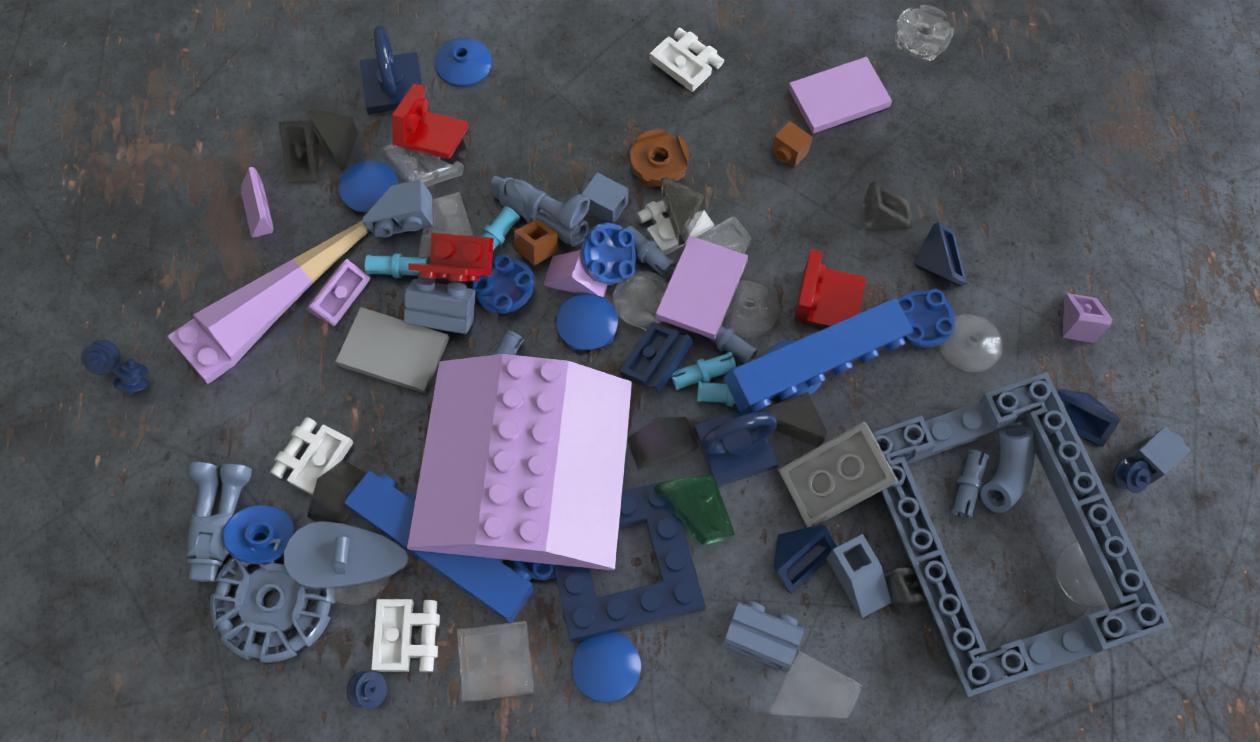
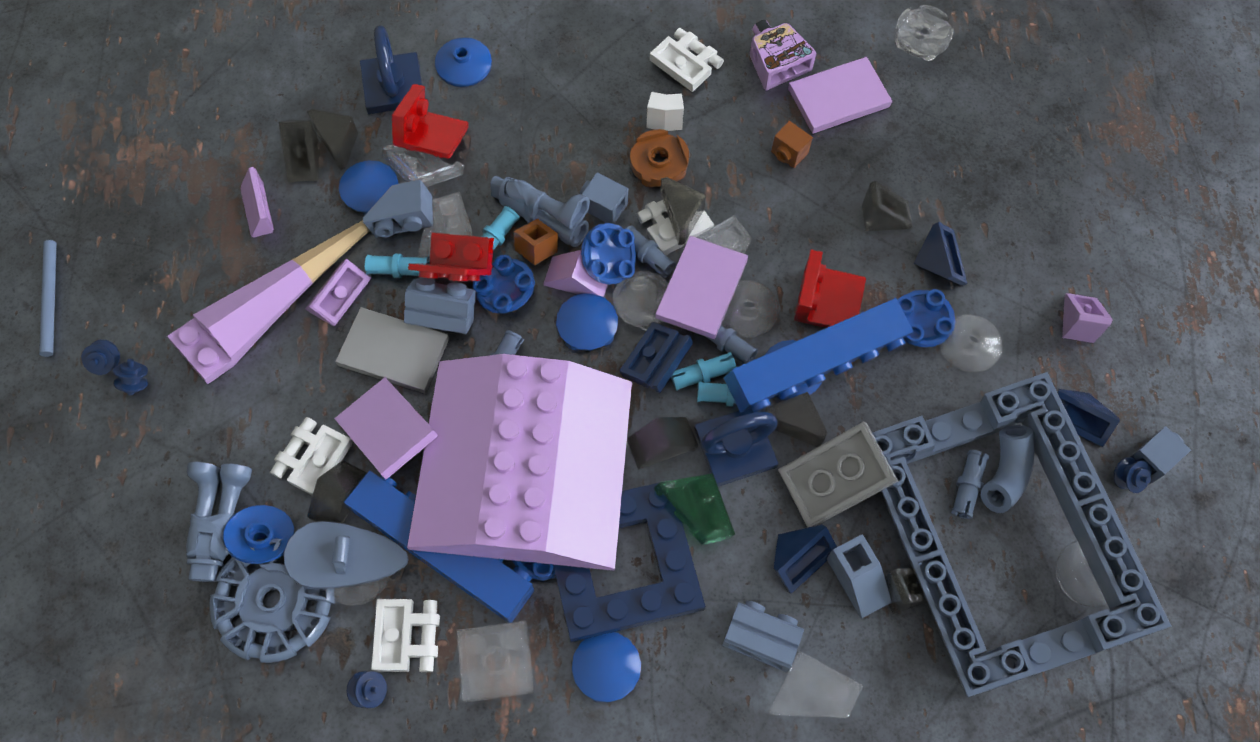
(48, 298): none -> sand blue bar
(386, 427): none -> lavender tile
(665, 111): none -> white piece
(779, 54): none -> lavender torso

